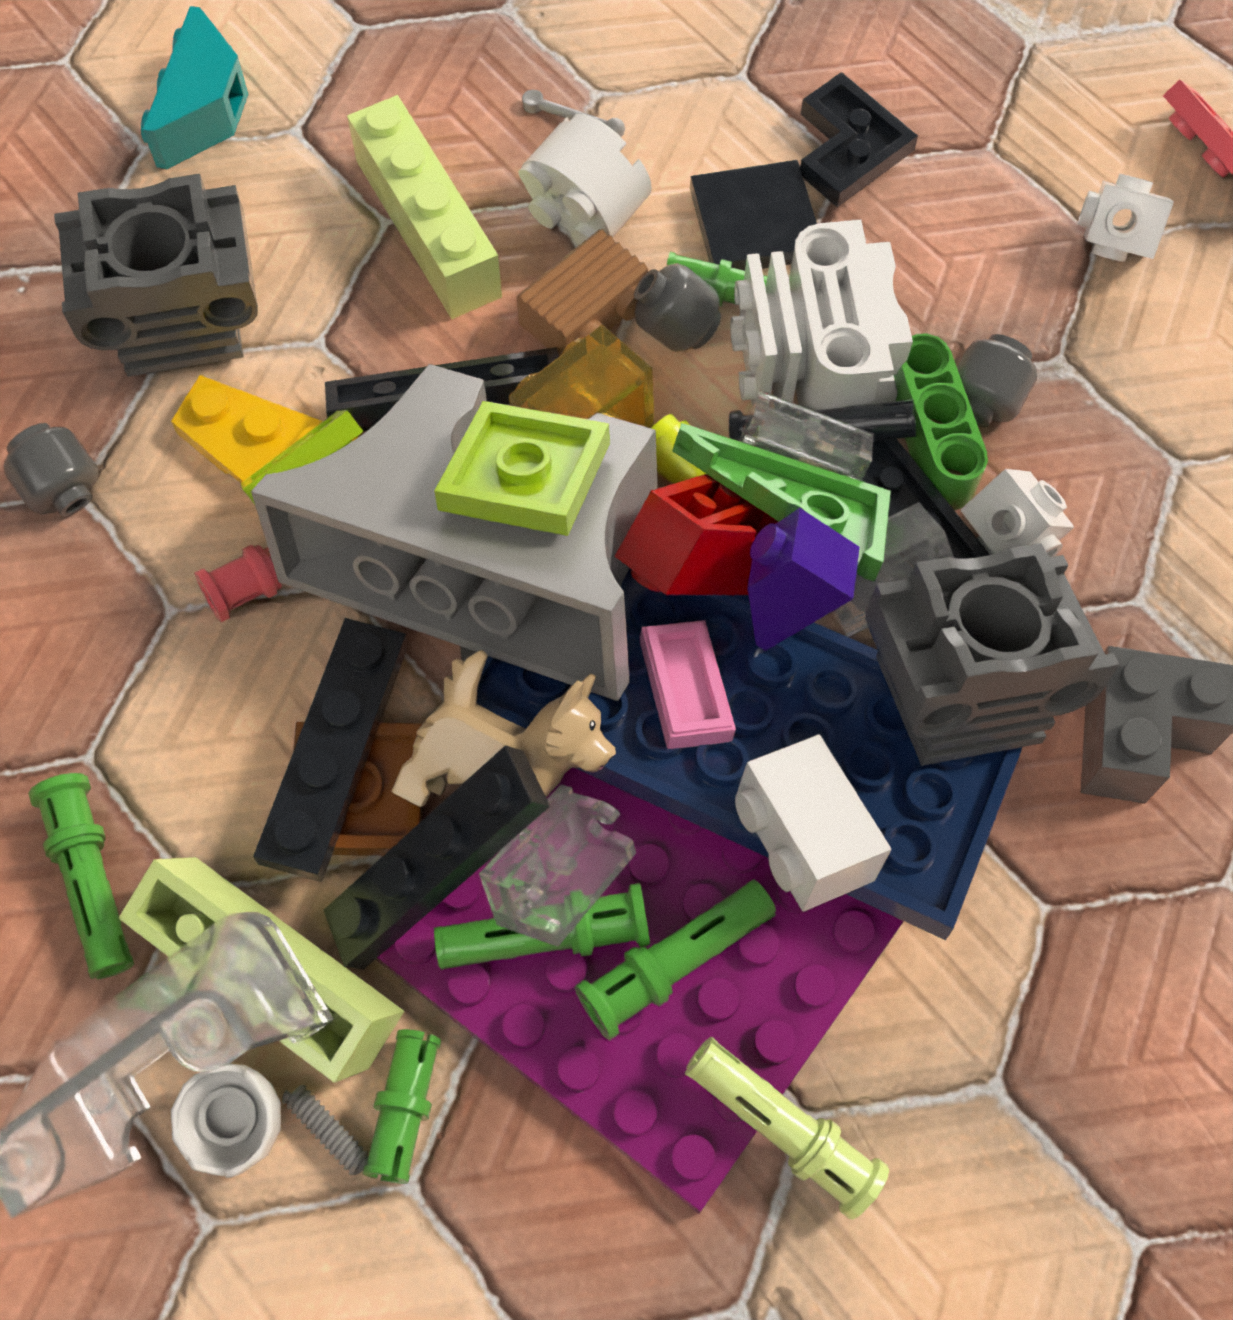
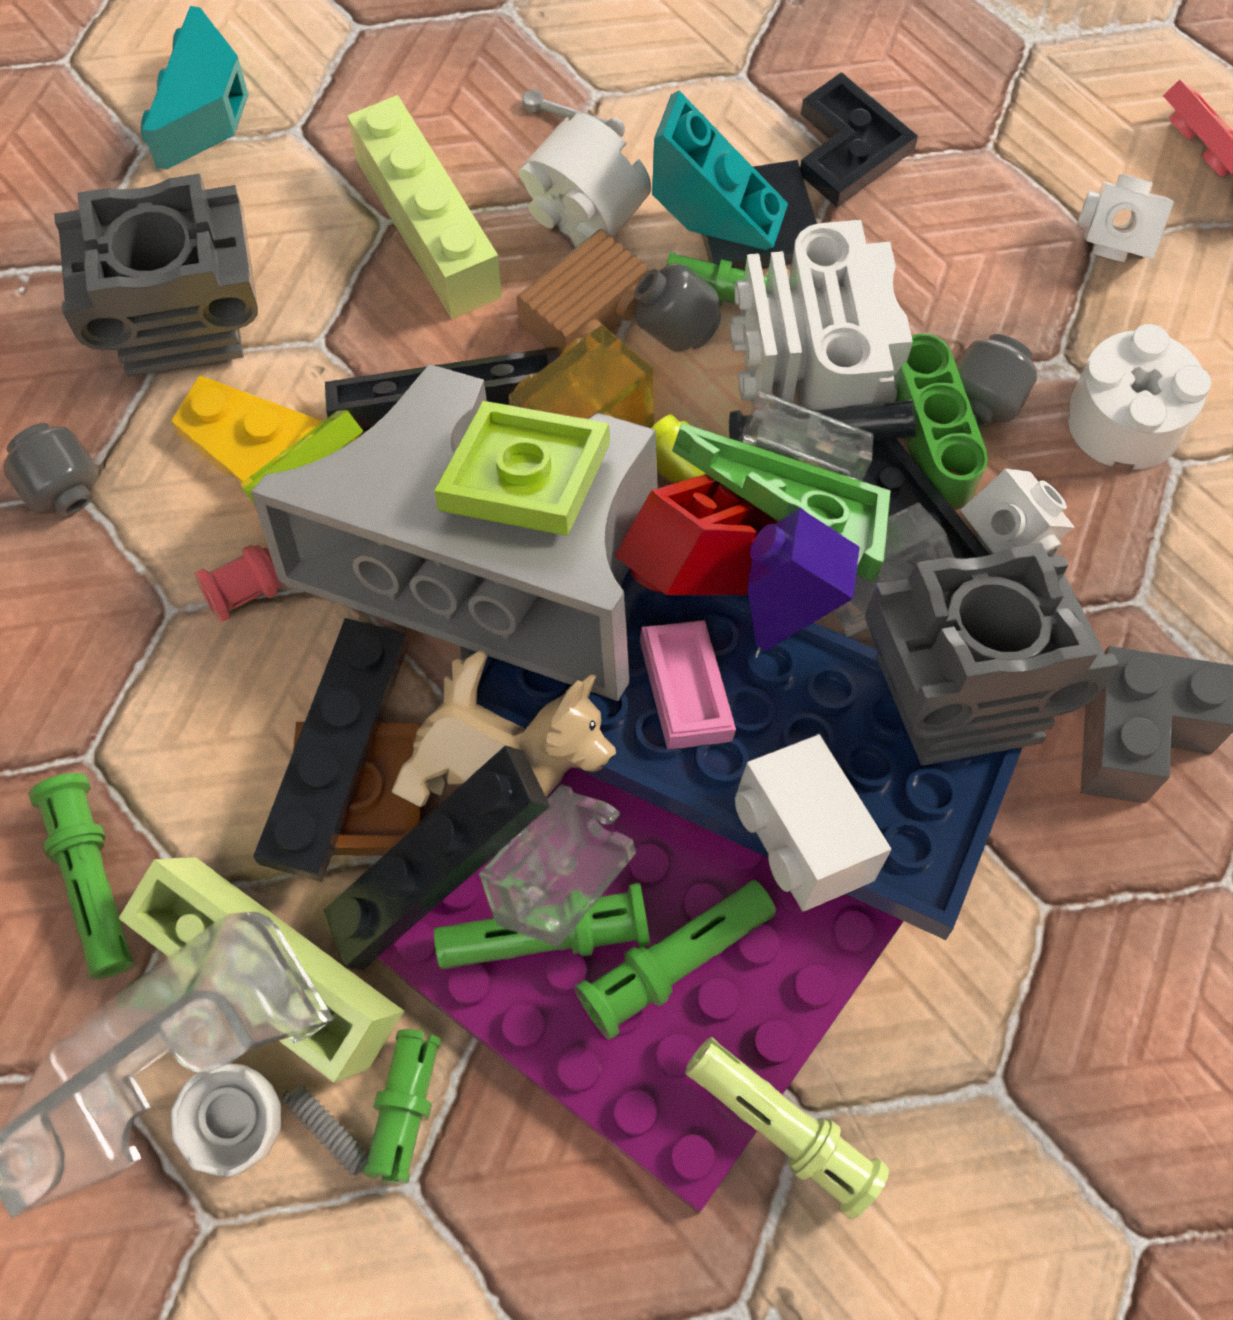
(710, 182): none -> teal slope
(1137, 398): none -> white brick

